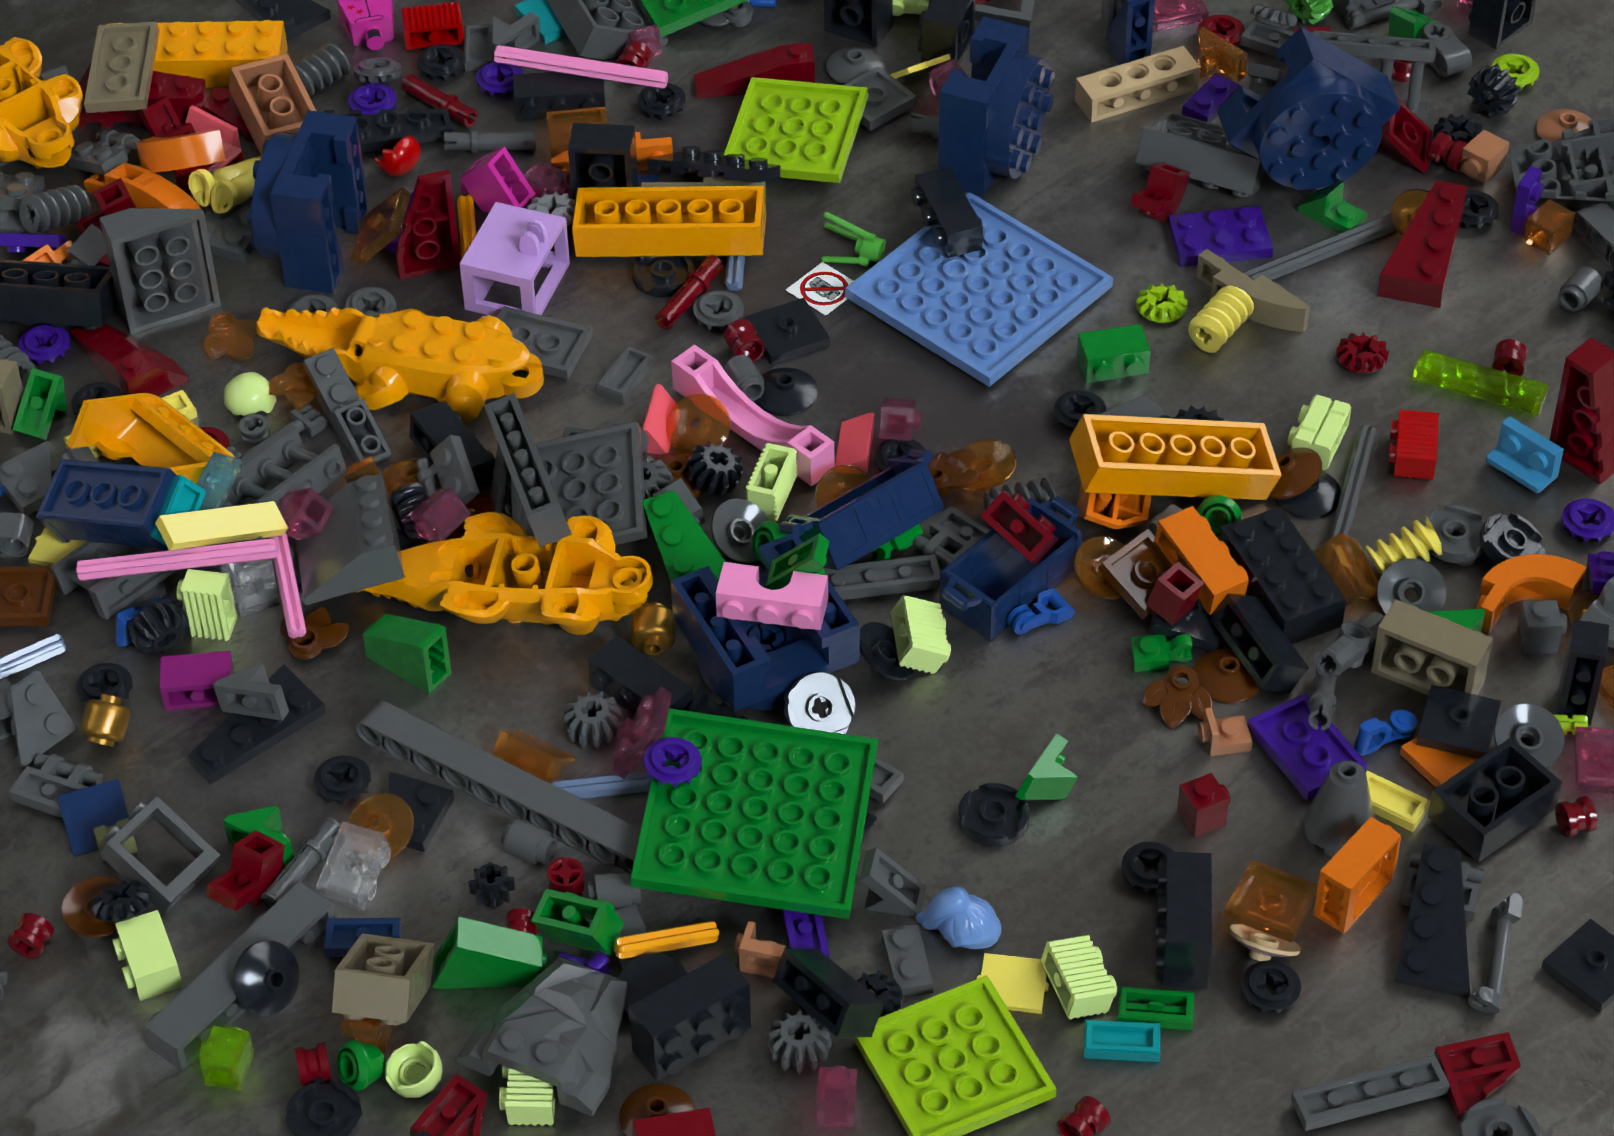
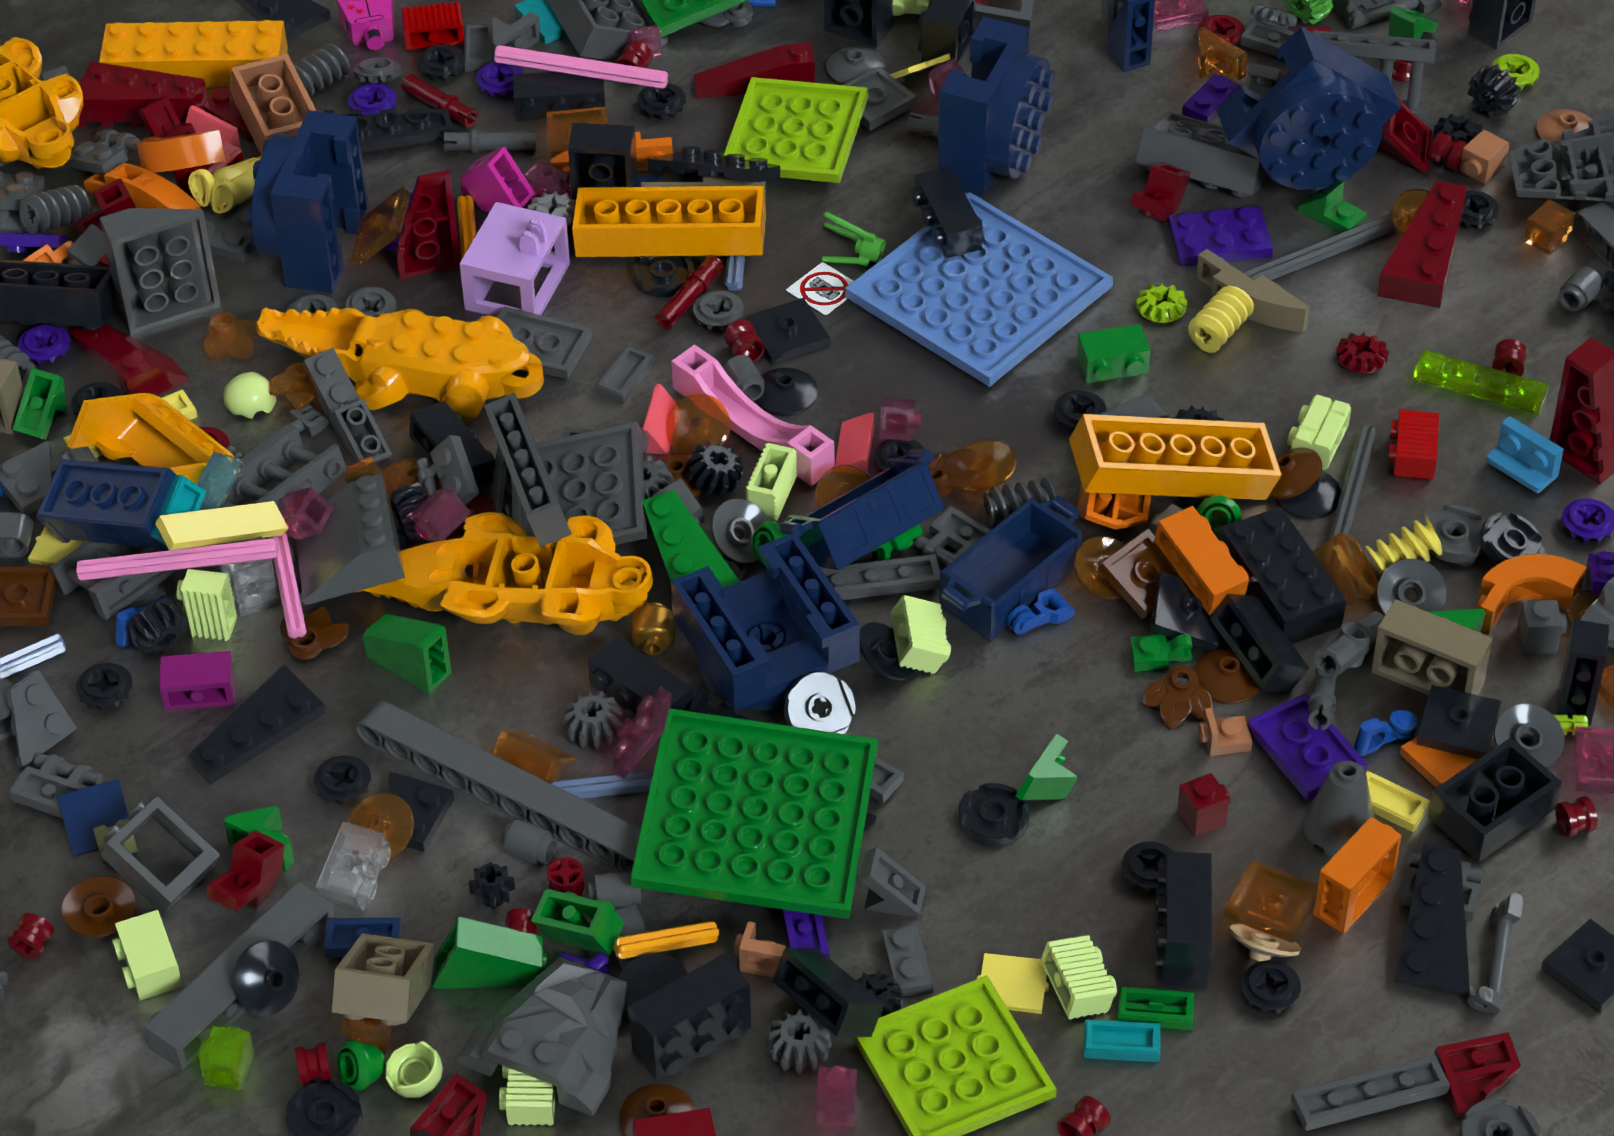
(105, 720): pearl gold head -> none
(121, 67): dark tan plate -> none
(121, 902): black gear -> none
(251, 694): dark grey slope -> none
(258, 424): dark grey bush -> none
(310, 853): dark grey pin -> none
(400, 159): red hair -> none
(675, 750): dark purple gear -> none
(795, 605): bright pink arch -> none
(806, 558): green slope -> none
(961, 919): medium blue hair -> none
(1019, 527): dark red brick -> none
(1137, 84): tan brick -> none
(1175, 593): dark red brick -> none
(1450, 54): dark grey piece -> none
(1527, 195): dark purple plate -> none

